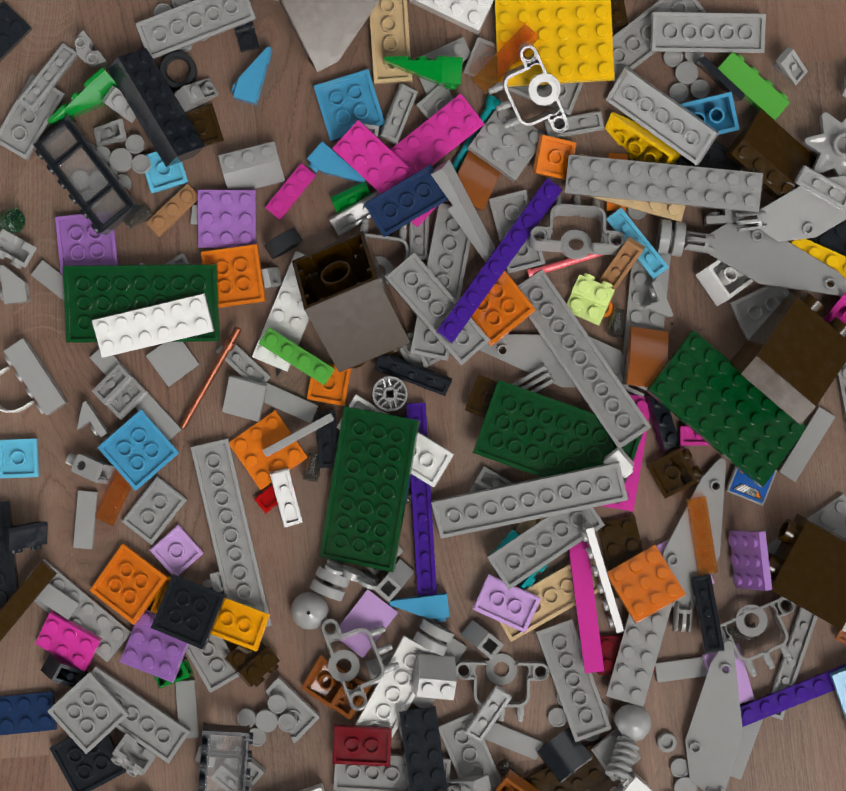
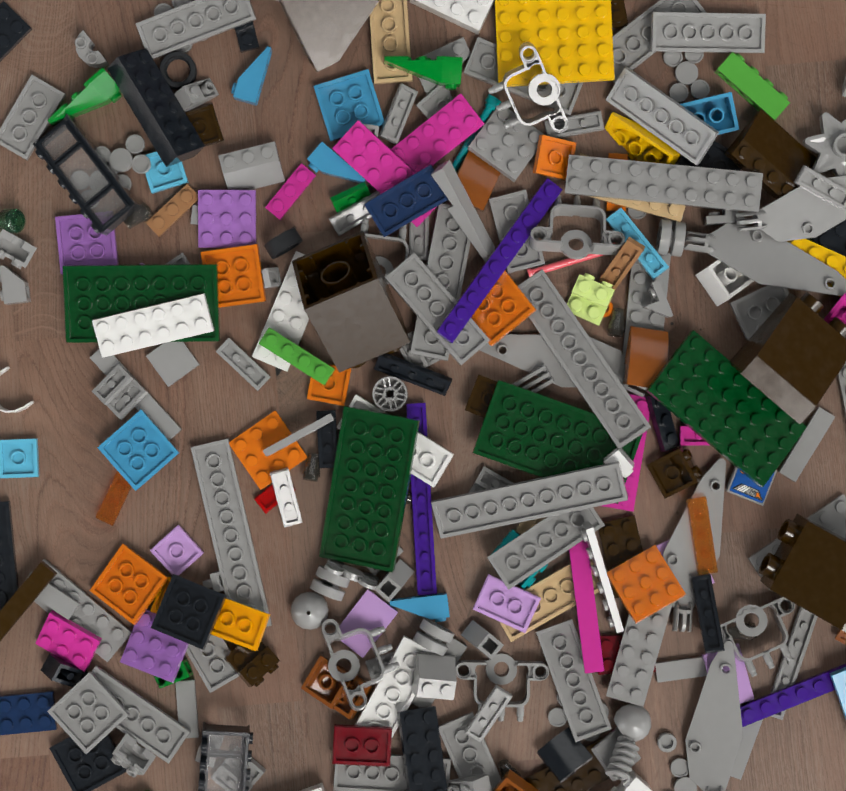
(25, 536): black slope -> none
(35, 376): light grey brick -> none
(48, 78): light grey tile -> none
(50, 278): light grey tile -> none
(85, 519): light grey tile -> none
(89, 415): light grey slope -> none
(90, 467): light grey torso -> none
(110, 133): light grey slope -> none
(117, 102): light grey plate -> none
(154, 510): light grey tile -> none
(228, 346): copper bar -> none
(244, 398): light grey tile -> none
(268, 719): light grey piece -> none
(290, 403): light grey tile -> none
(296, 705): light grey wing -> none
(504, 59): clear orange tile -> none
(514, 740): light grey tile -> none
(718, 77): black tile -> none
(750, 560): medium lavender plate -> none
(790, 66): light grey slope -> none

